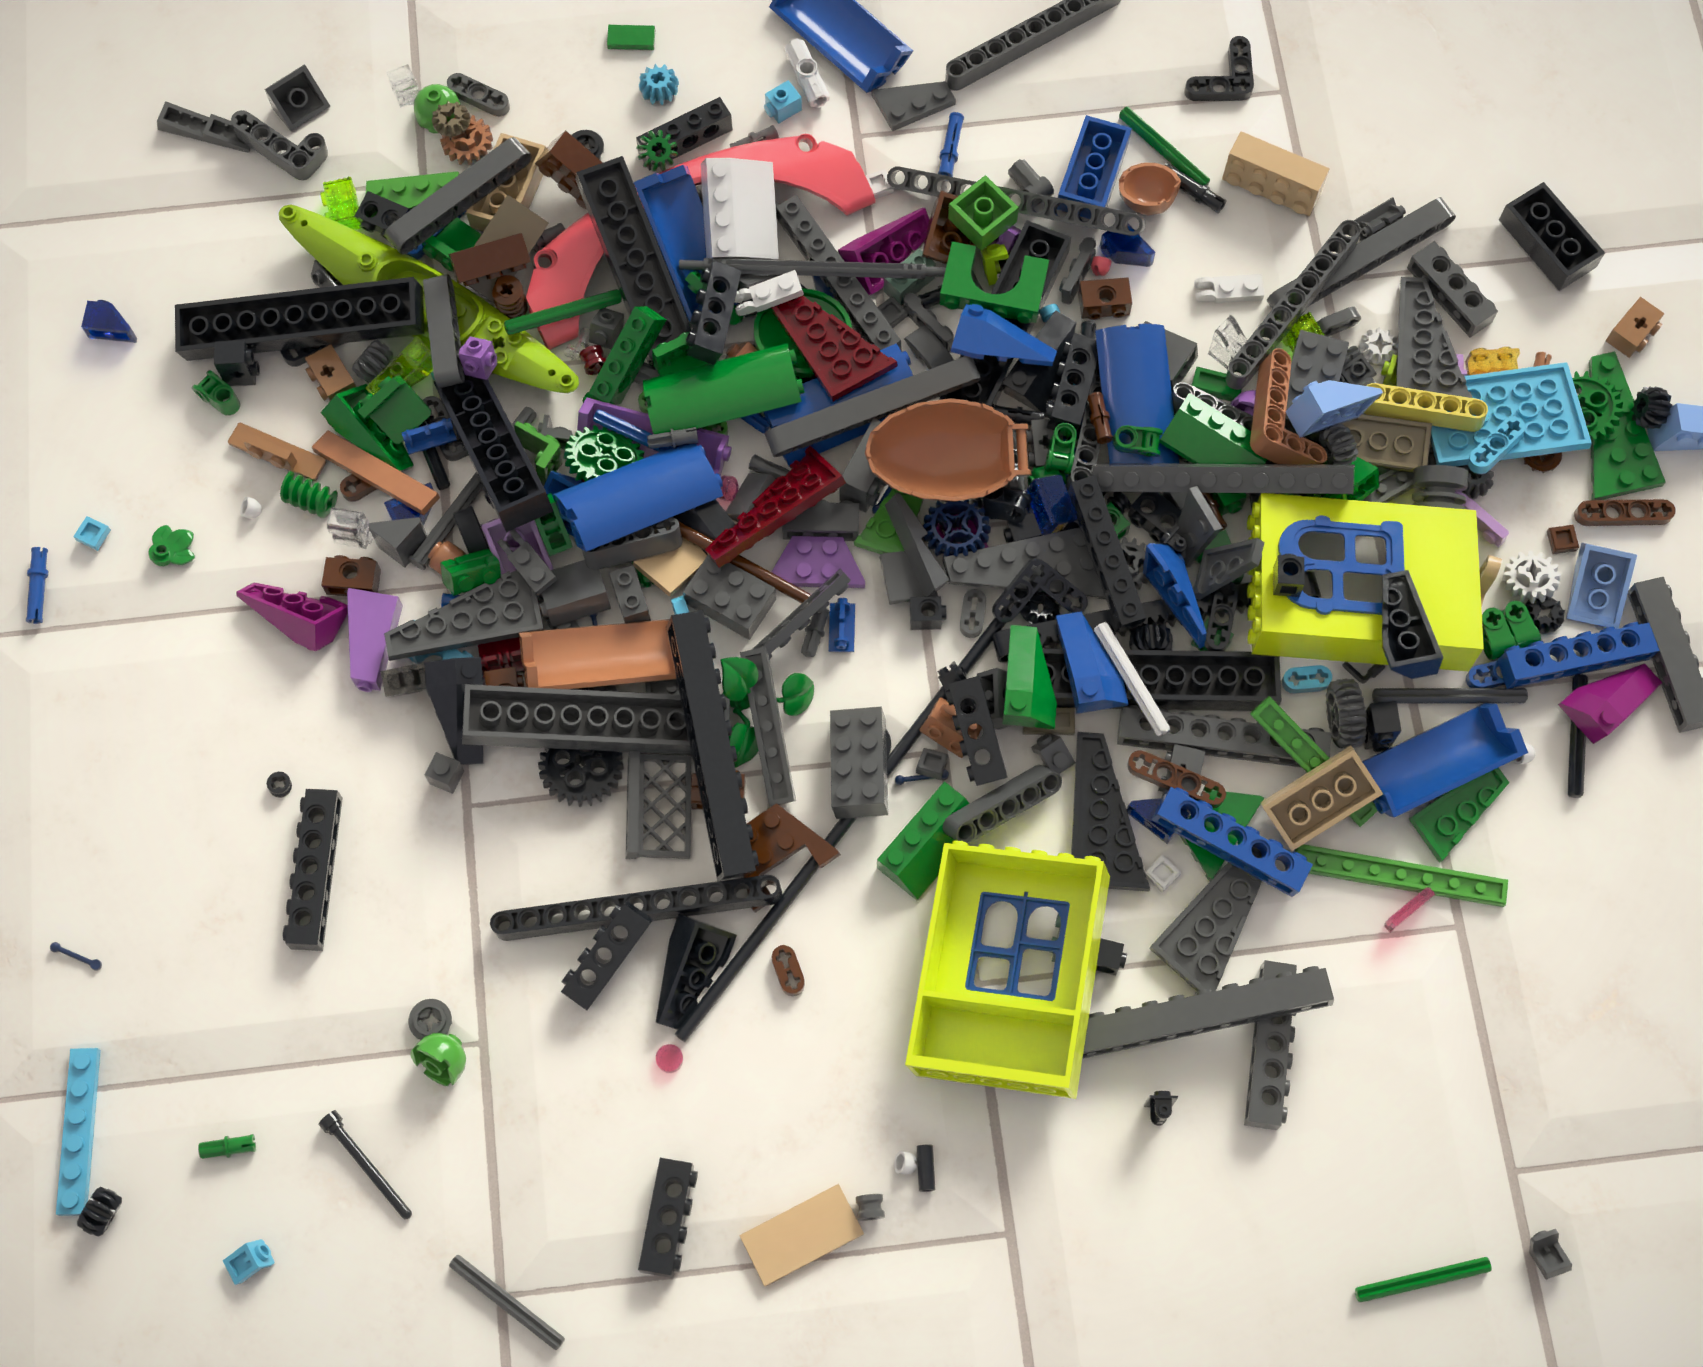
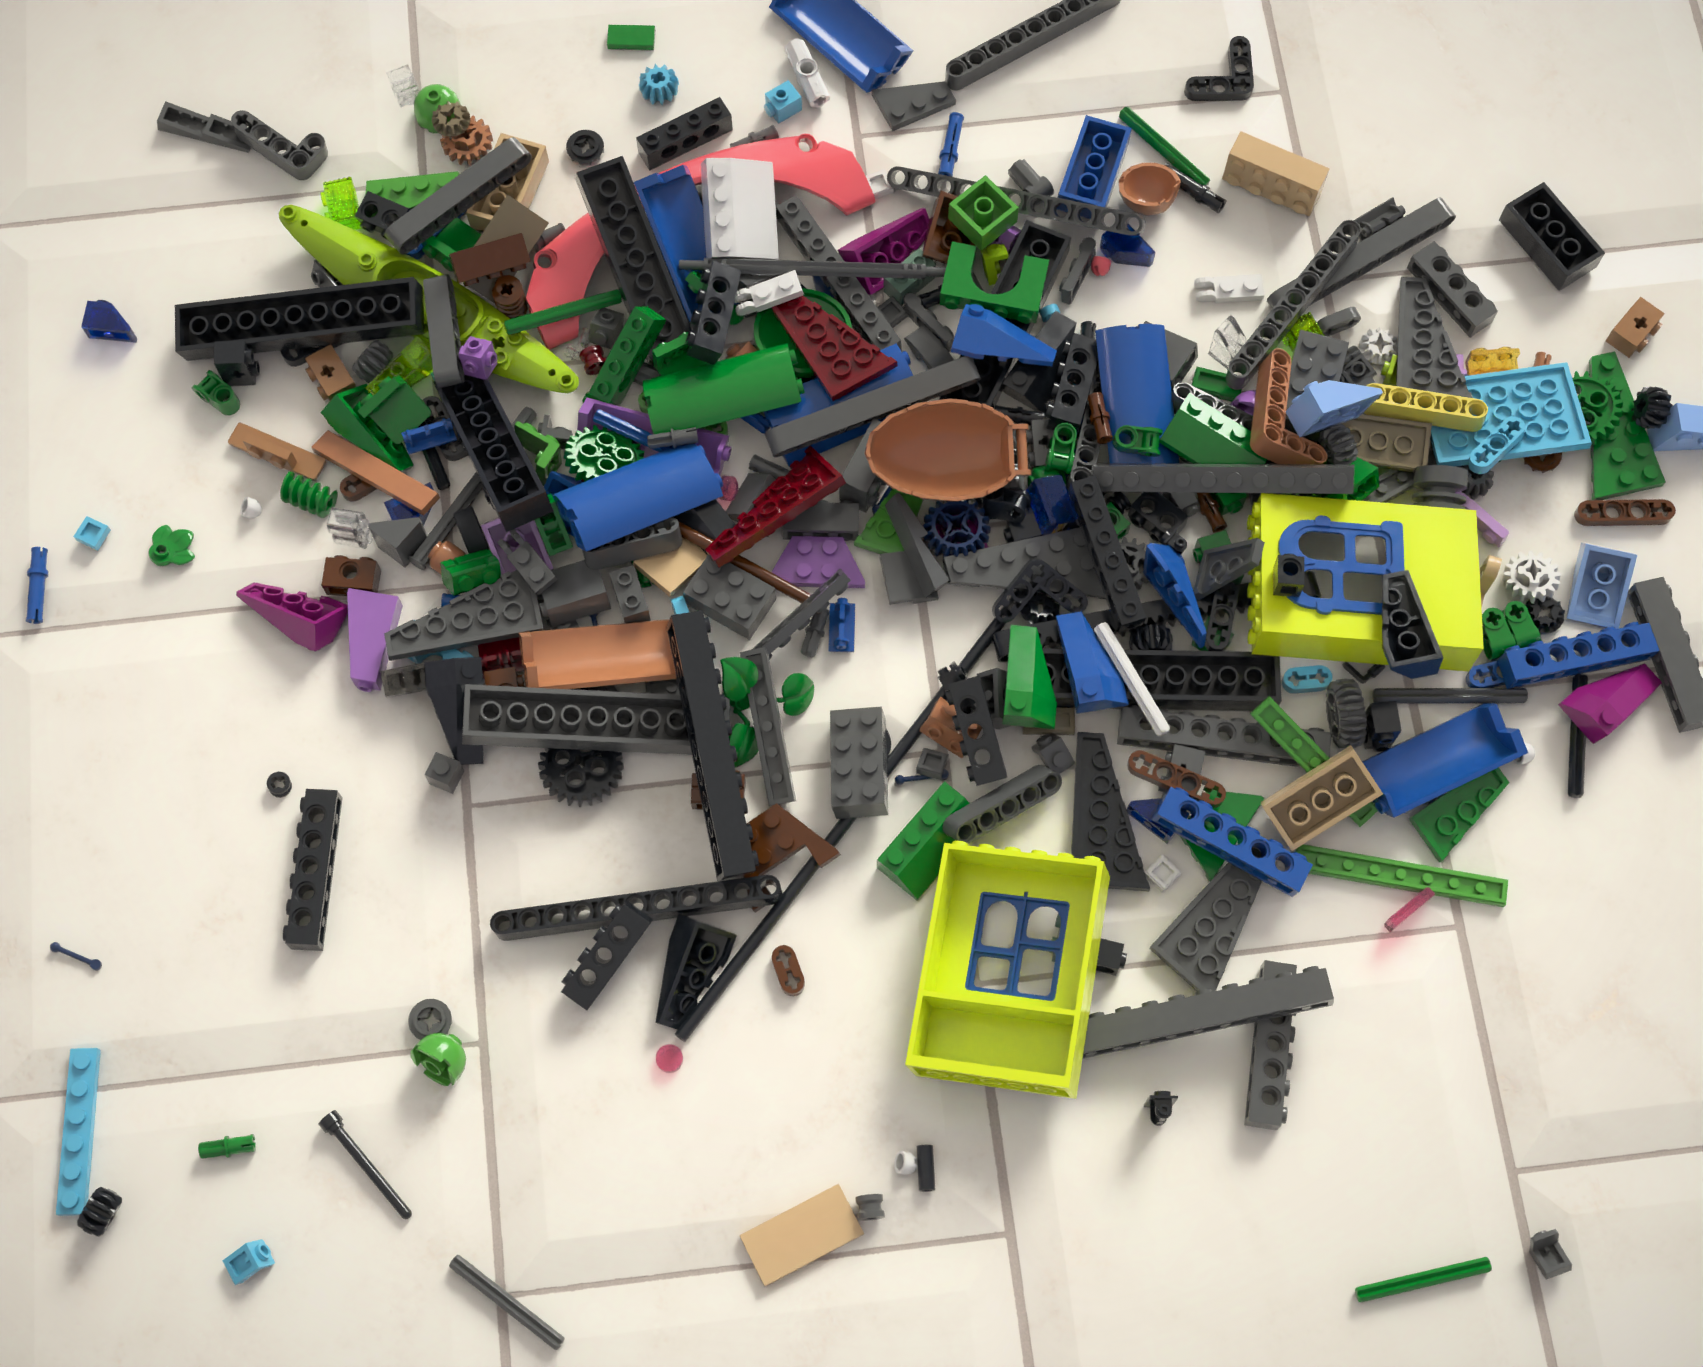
(296, 98): dark grey slope -> none
(483, 103): dark grey beam -> none
(562, 161): reddish brown brick -> none
(635, 806): dark grey fence -> none
(663, 145): green gear -> none
(668, 1173): black brick -> none
(921, 622): black brick -> none
(978, 613): dark grey beam -> none
(1115, 290): reddish brown brick -> none
(1197, 525): dark grey wing -> none
(1562, 539): reddish brown tile -> none

